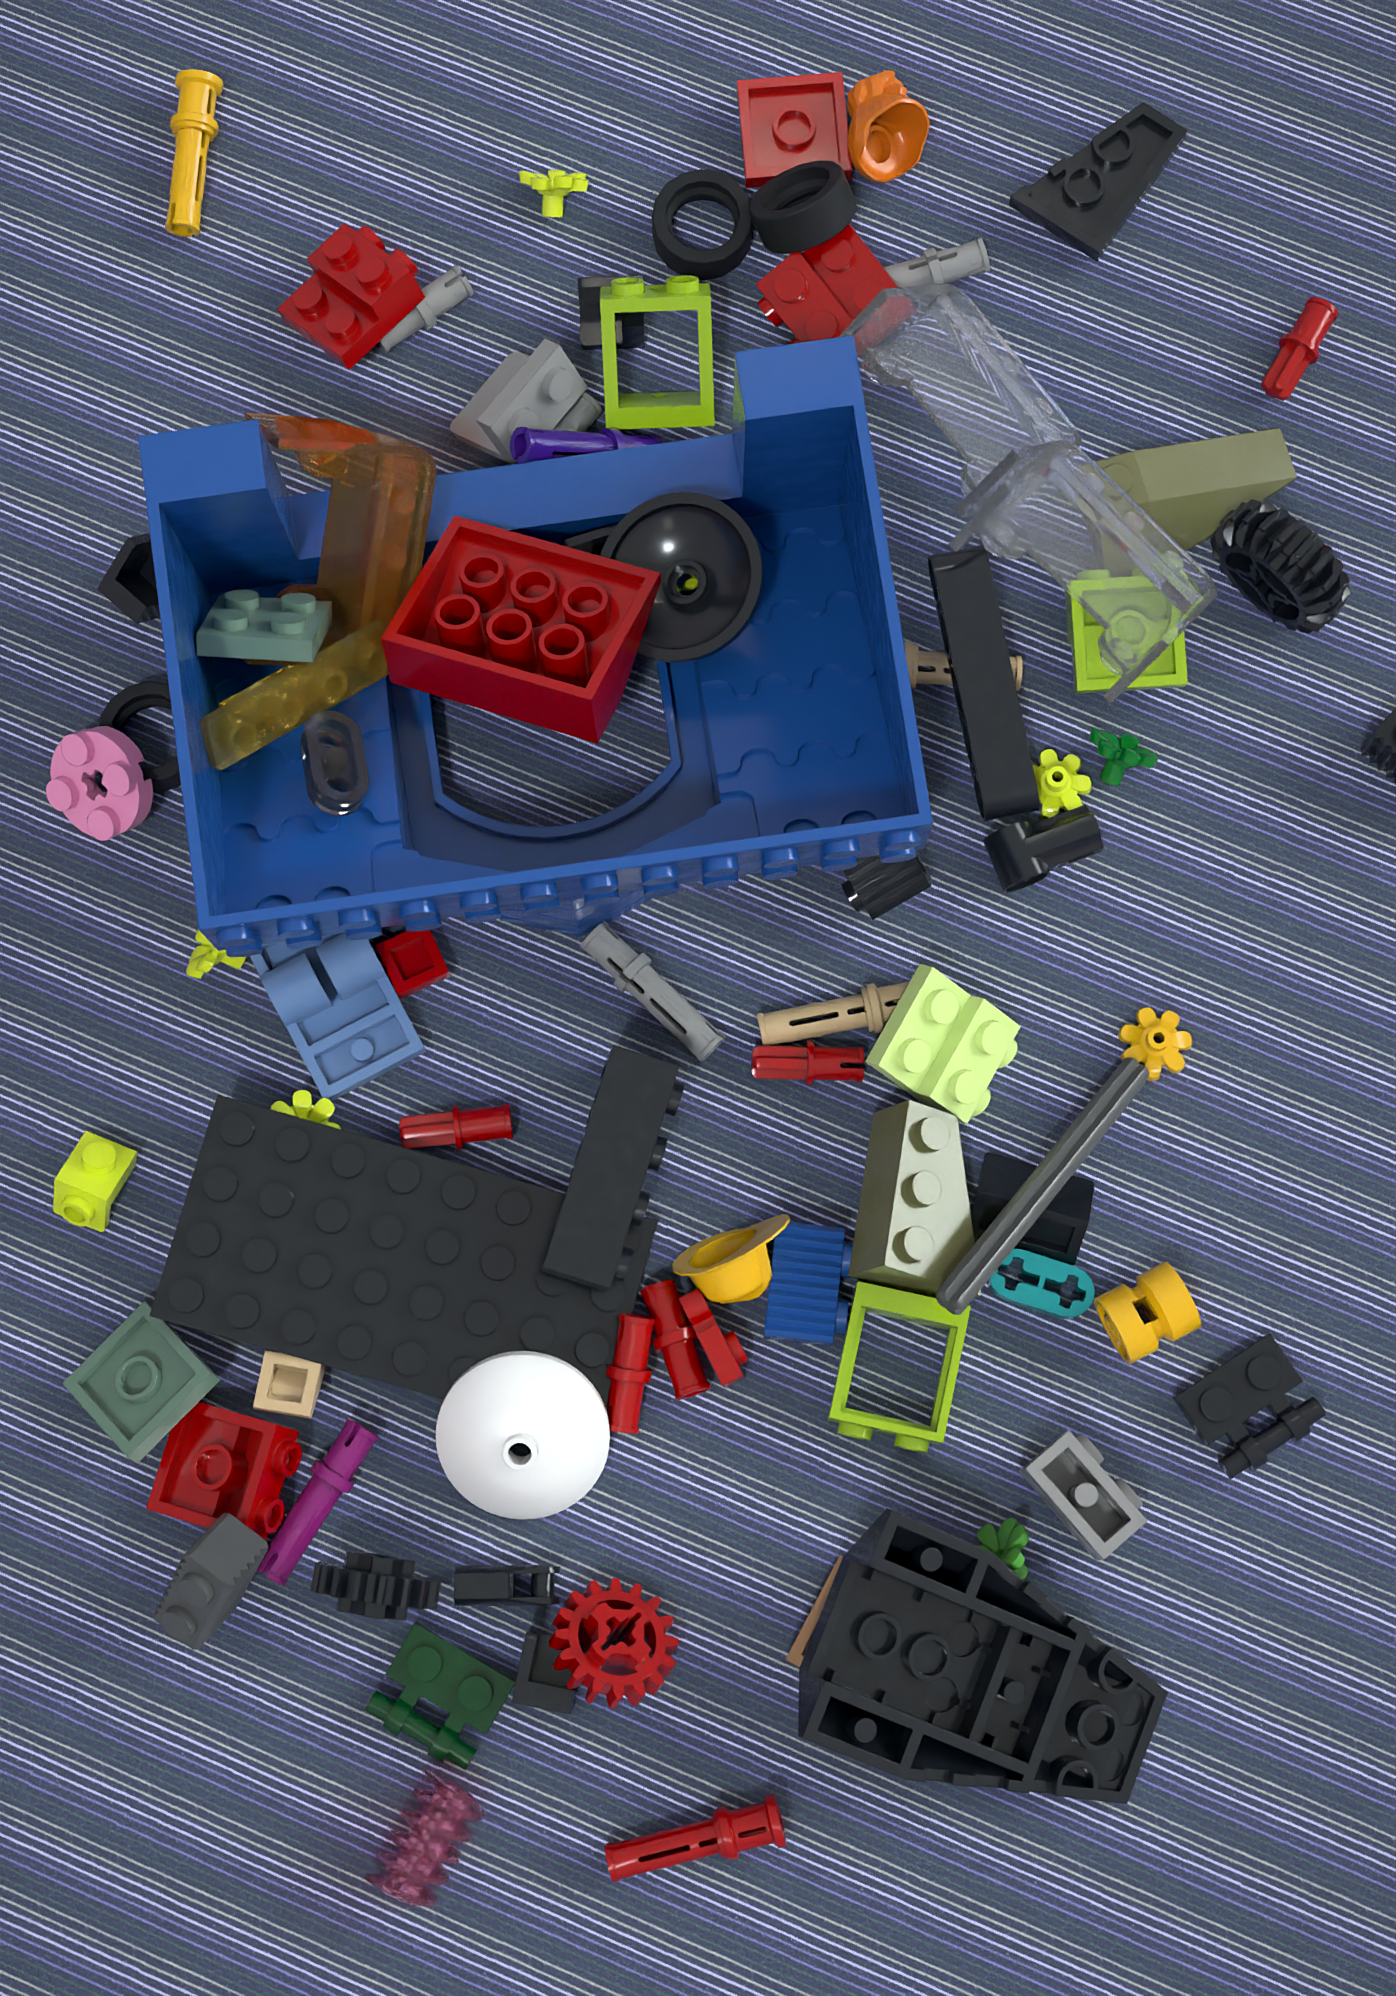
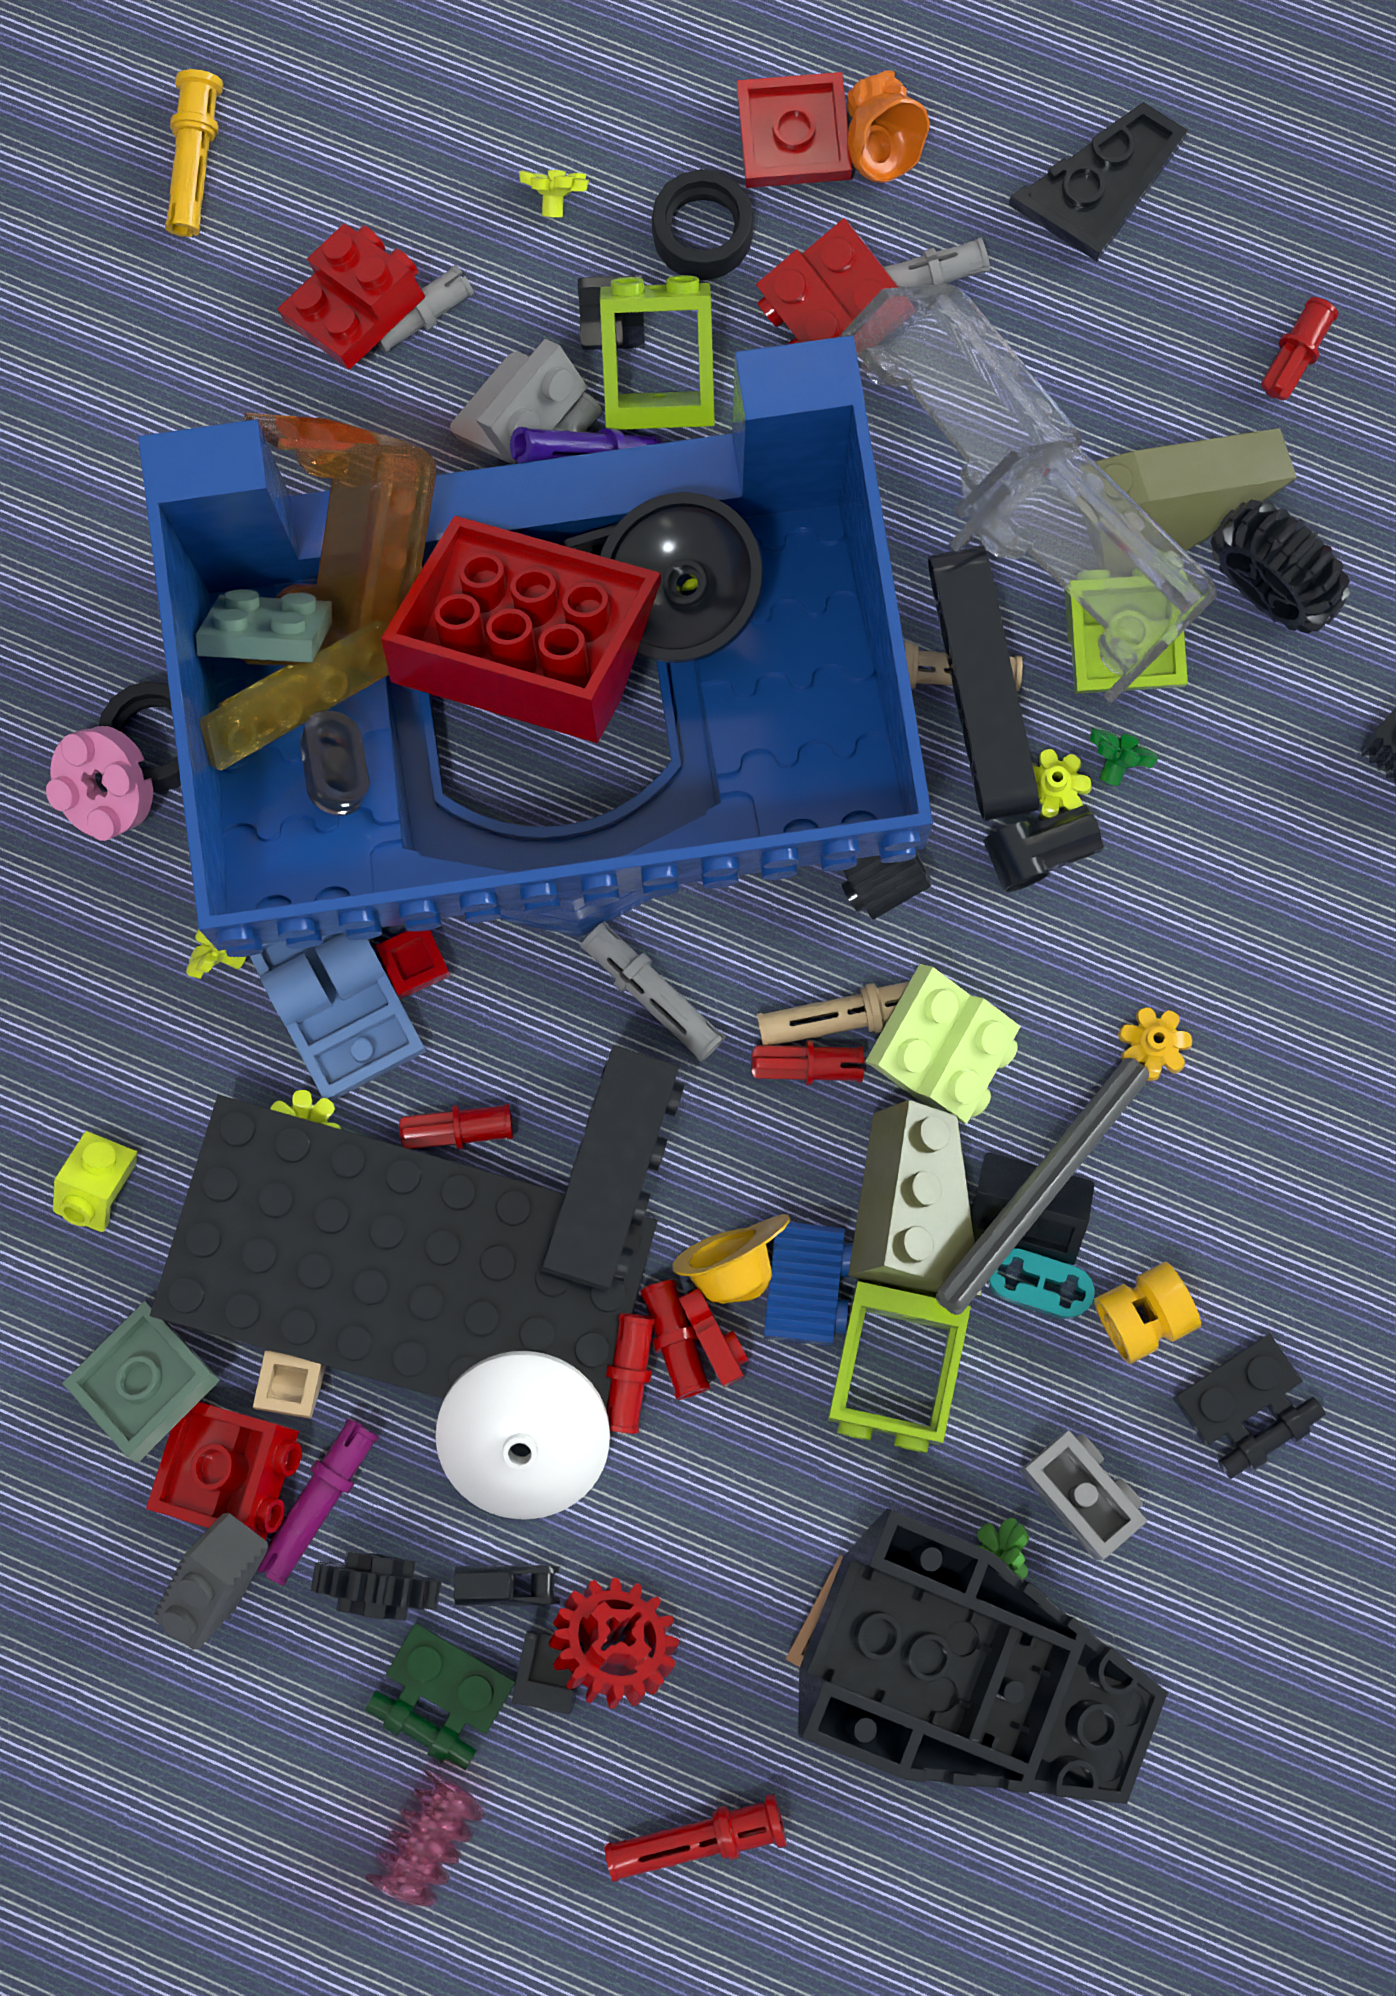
(132, 580): black panel -> none
(803, 207): black tyre -> none

